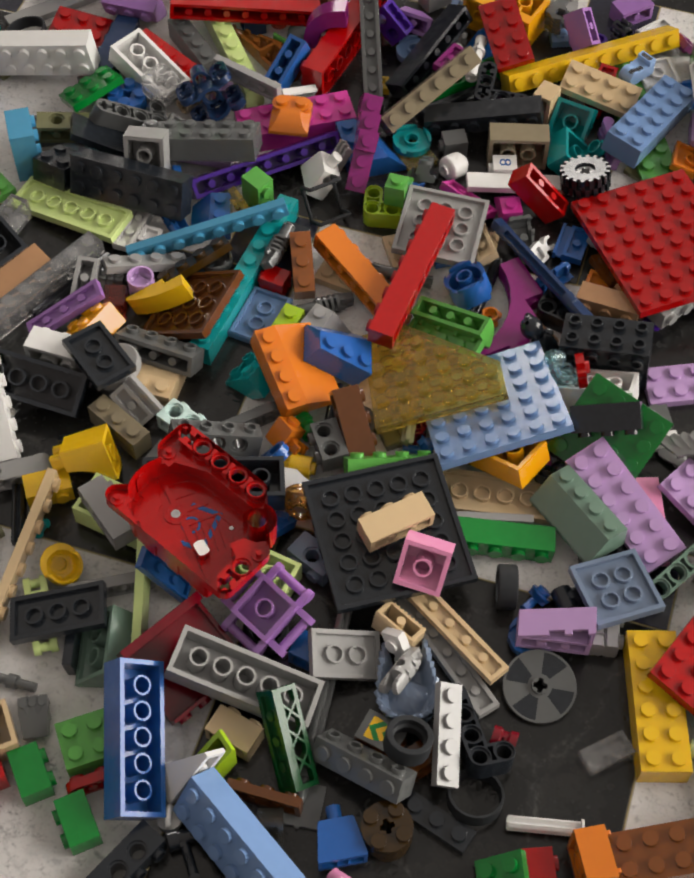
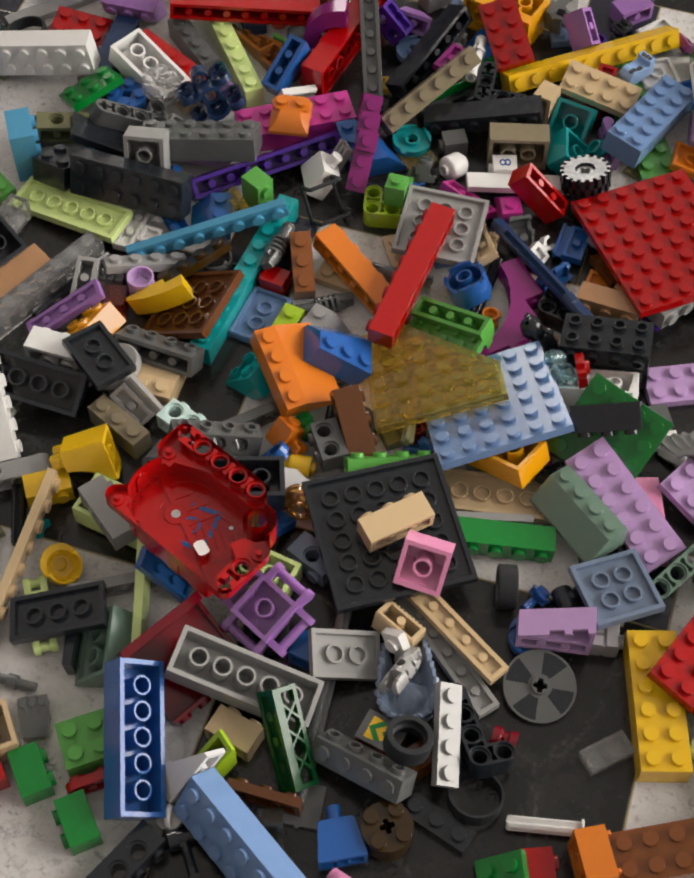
(251, 79): light grey plate -> none

